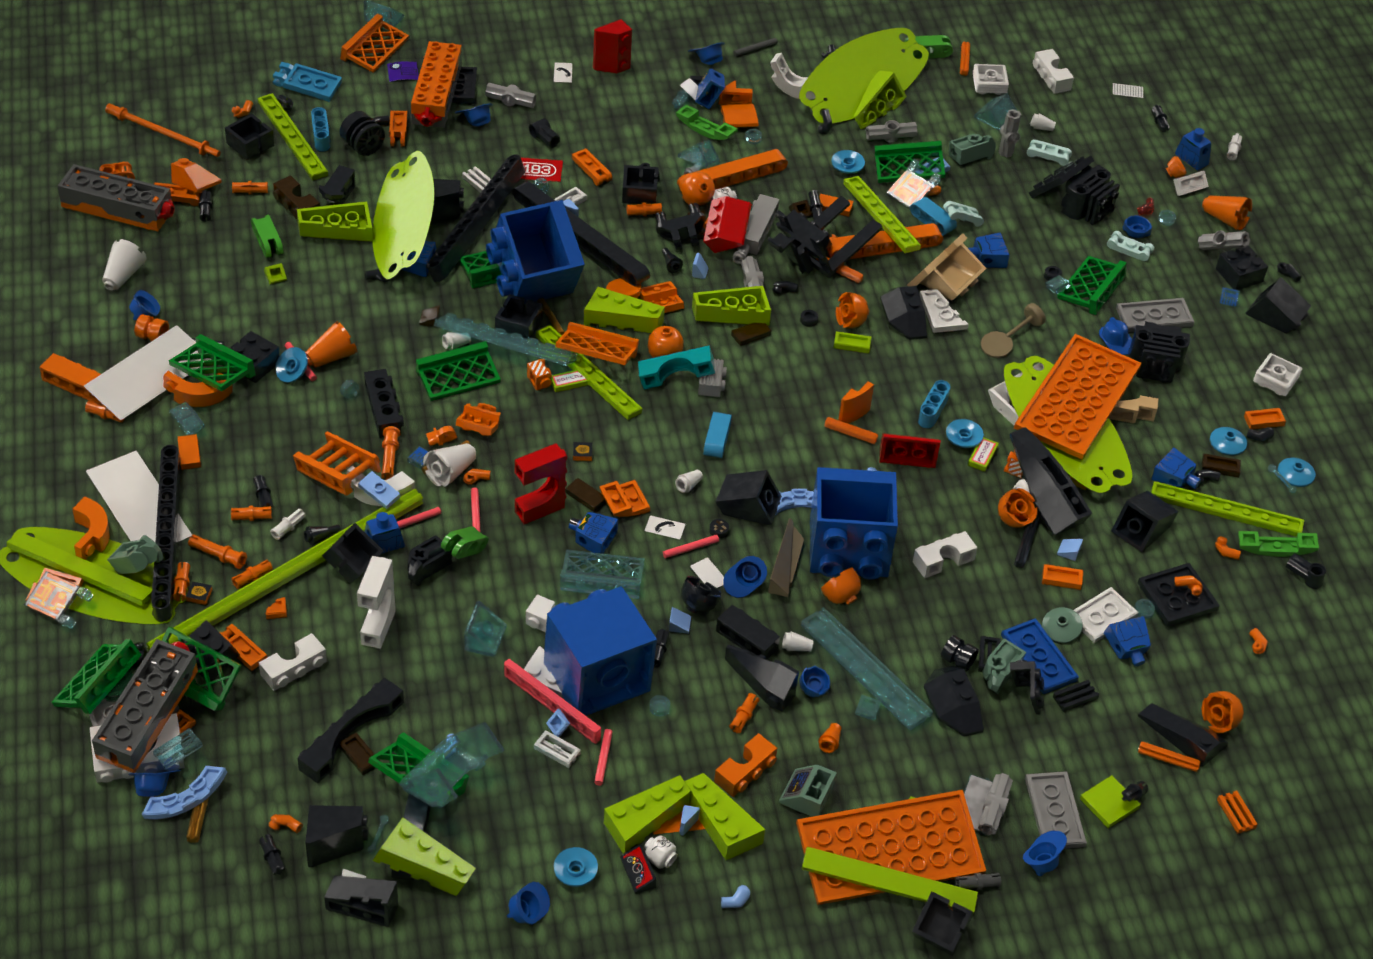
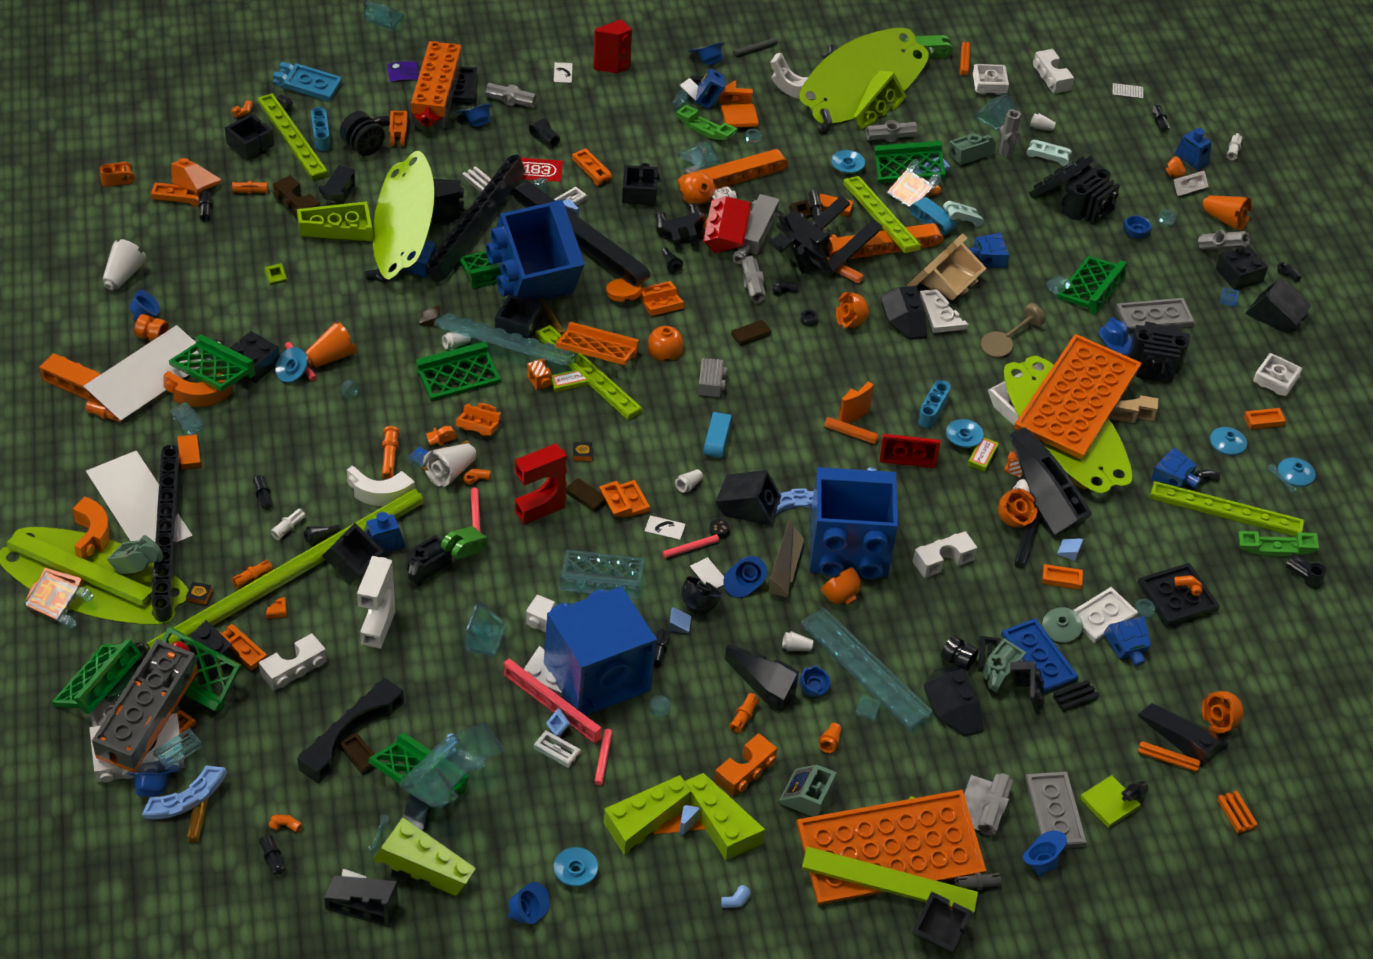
(116, 197): dark grey piece -> none
(122, 114): orange bar -> none
(181, 581): orange pin -> none
(224, 553): orange pin -> none
(251, 513): orange pin -> none
(267, 235): bright green piece -> none
(332, 476): orange fence -> none
(334, 832): black slope -> none
(364, 37): orange fence -> none
(379, 490): light blue plate -> none
(382, 400): black brick -> none
(419, 517): coral bar -> none
(594, 531): blue torso -> none
(622, 311): lime wedge -> none
(638, 869): slope -> none
(644, 209): orange pin -> none
(655, 370): teal arch -> none
(660, 852): white head -> none
(699, 267): light blue slope -> none
(732, 306): lime wedge -> none
(747, 632): black brick -> none
(852, 342): lime tile -> none
(1052, 272): black tile -> none
(1130, 246): light aqua plate -> none
(1144, 520): black slope -> none
(1147, 208): clear red arm -> none
(1224, 465): dark brown tile -> none
(1225, 550): orange arm -> none
(1260, 641): orange arm -> none
(1262, 435): black arm -> none

